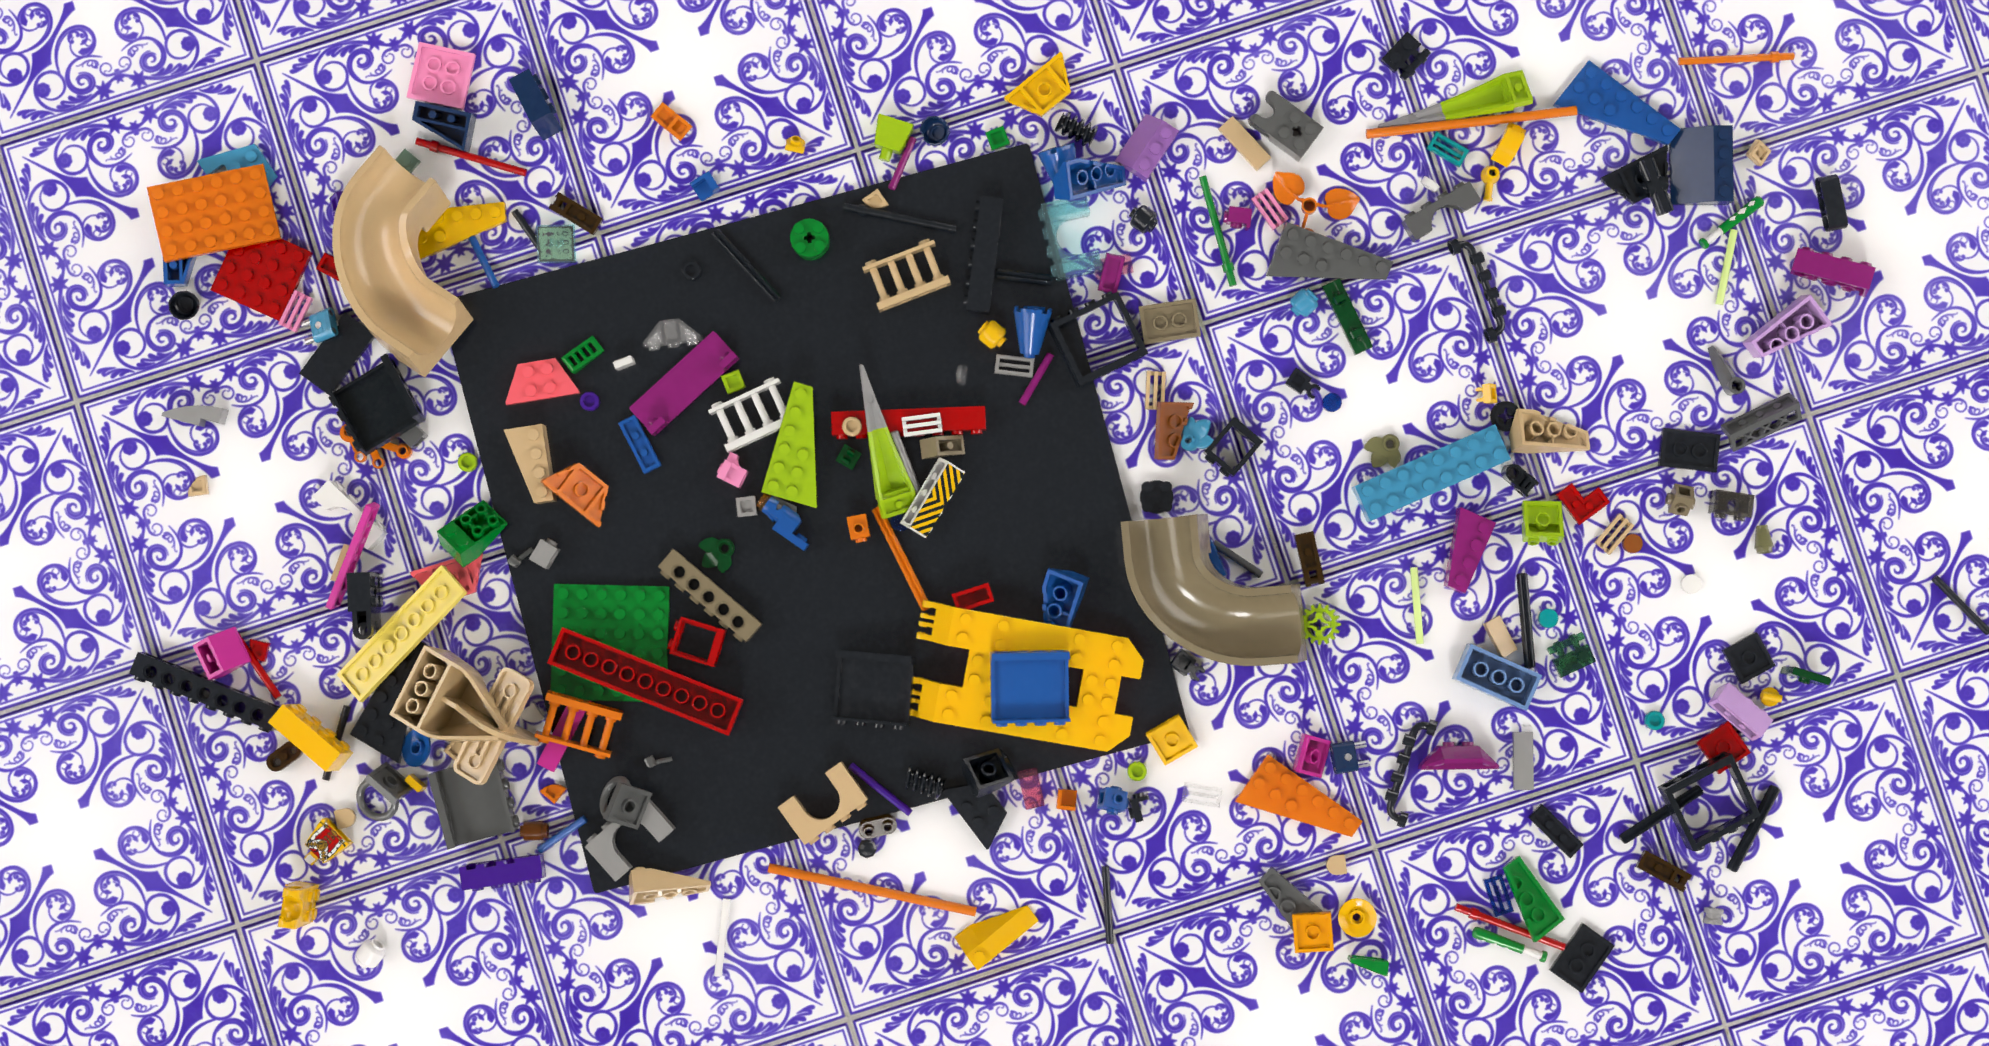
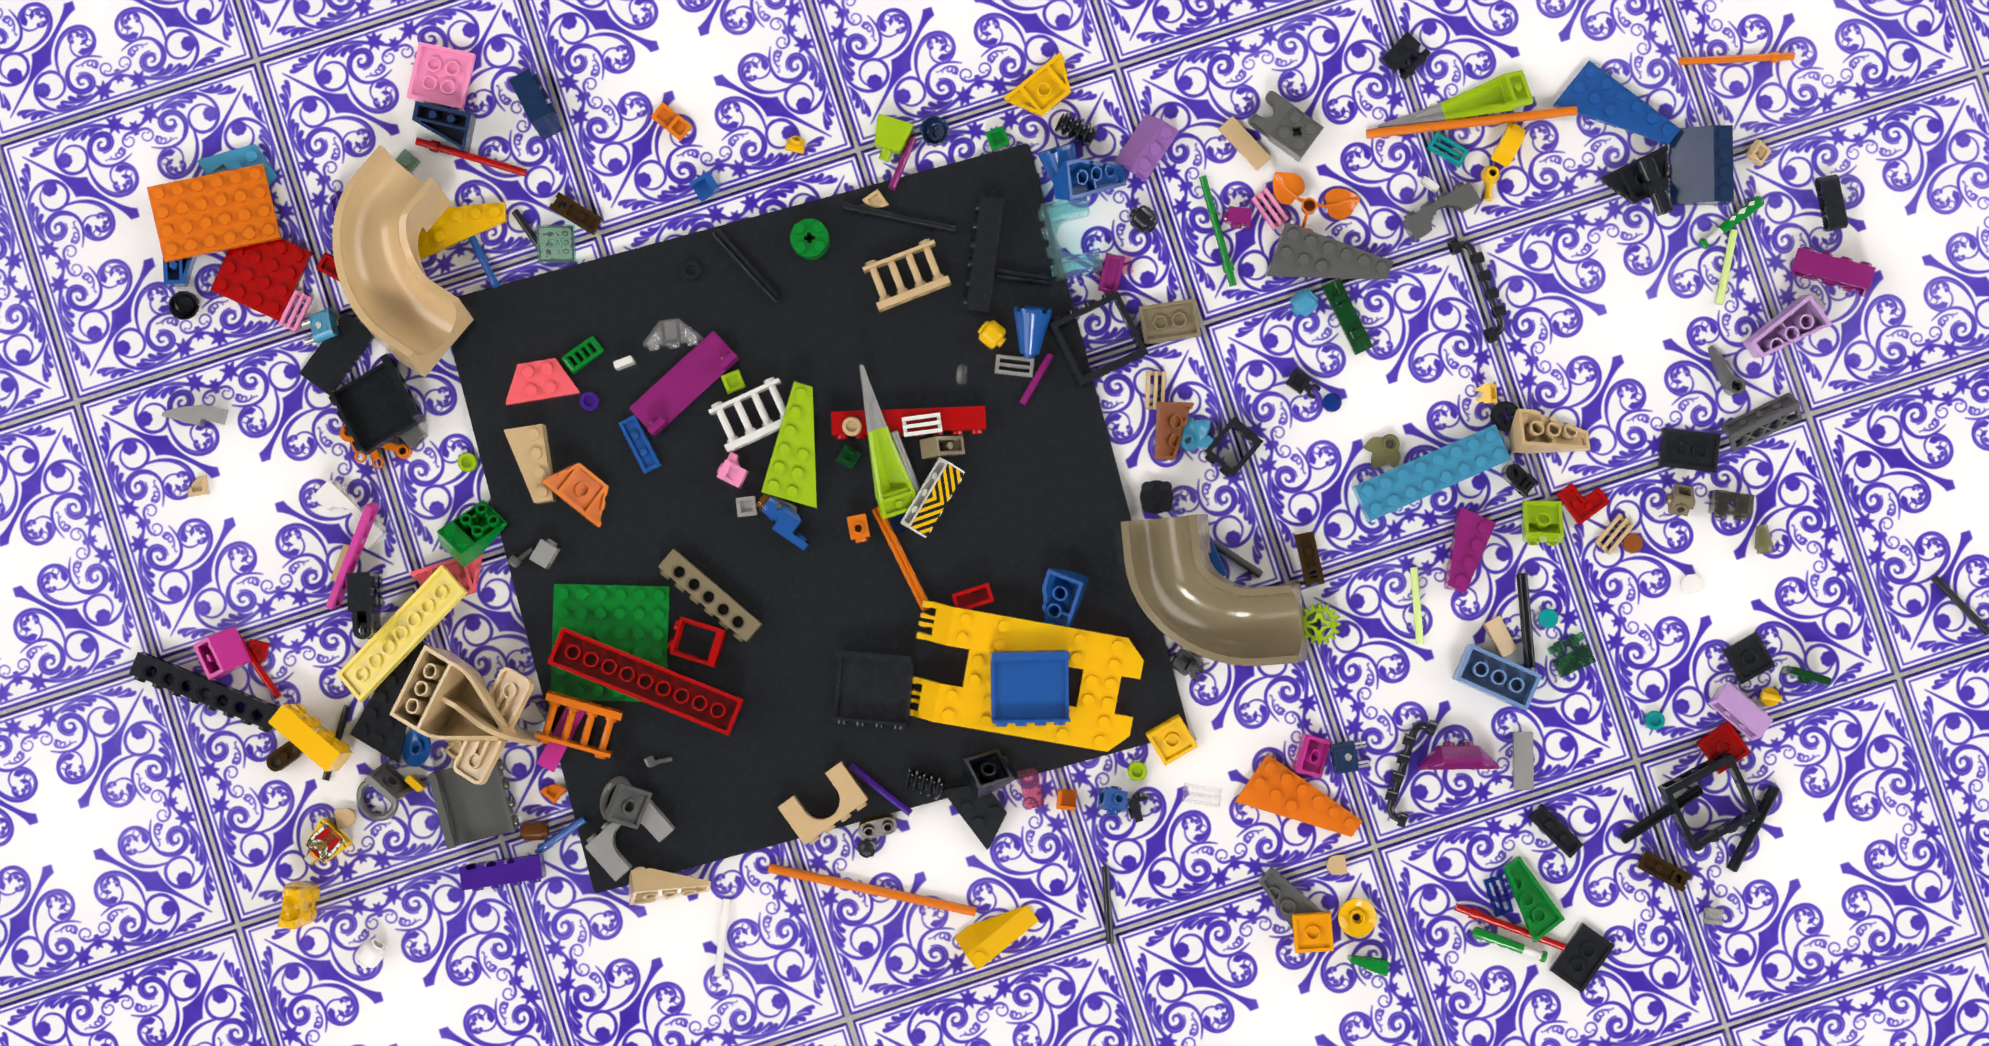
(714, 555): dark green plate -> none

